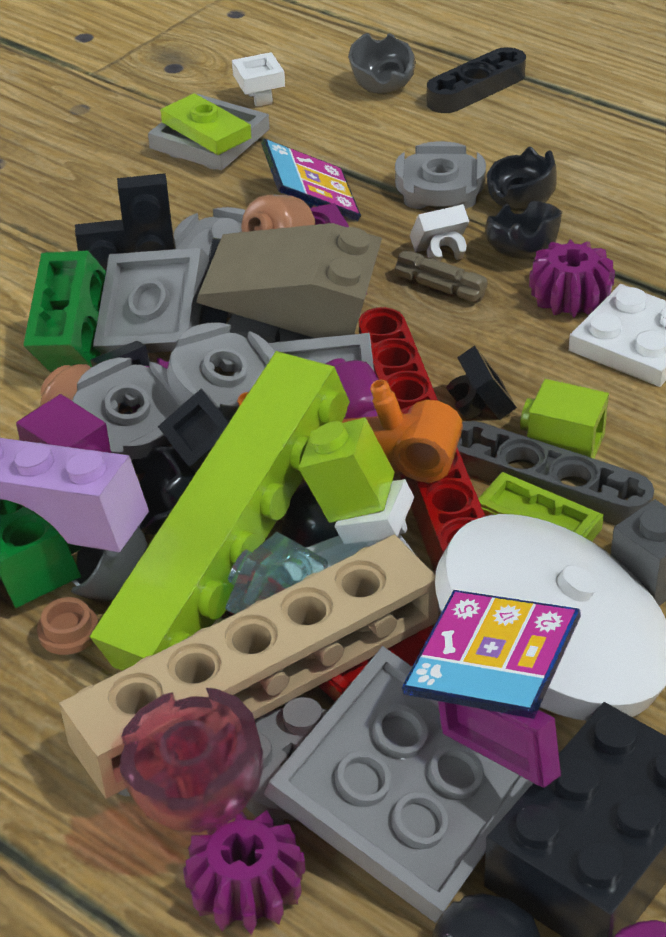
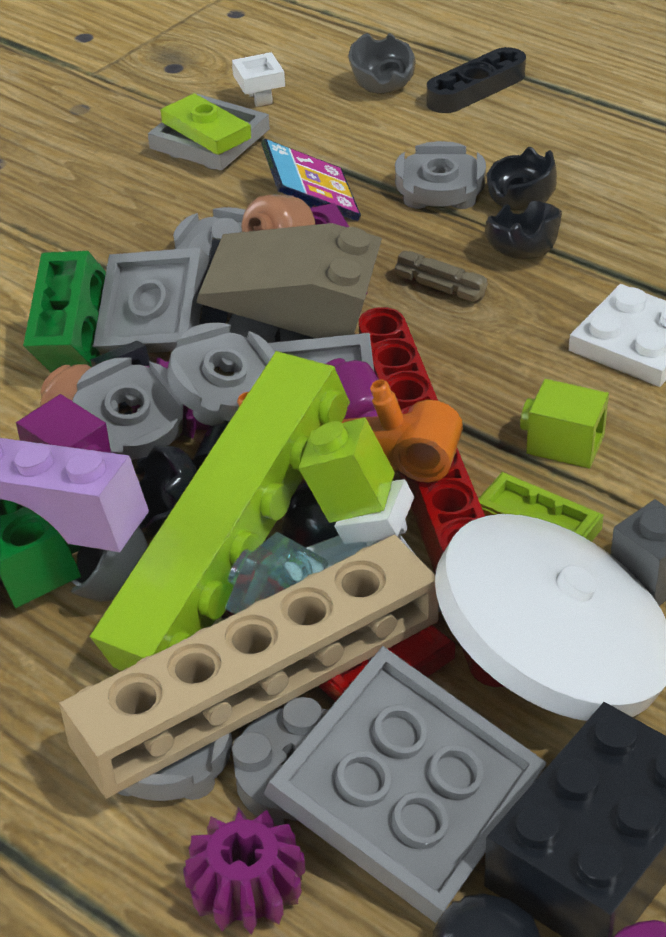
(66, 626): nougat plate -> none
(144, 221): black plate -> none
(192, 760): clear pink cylinder -> none
(195, 428): black tile -> none
(440, 229): white tile -> none
(479, 387): black tile -> none
(482, 442): dark grey beam -> none
(492, 653): piece -> none
(510, 740): magenta tile -> none
(571, 277): magenta gear -> none

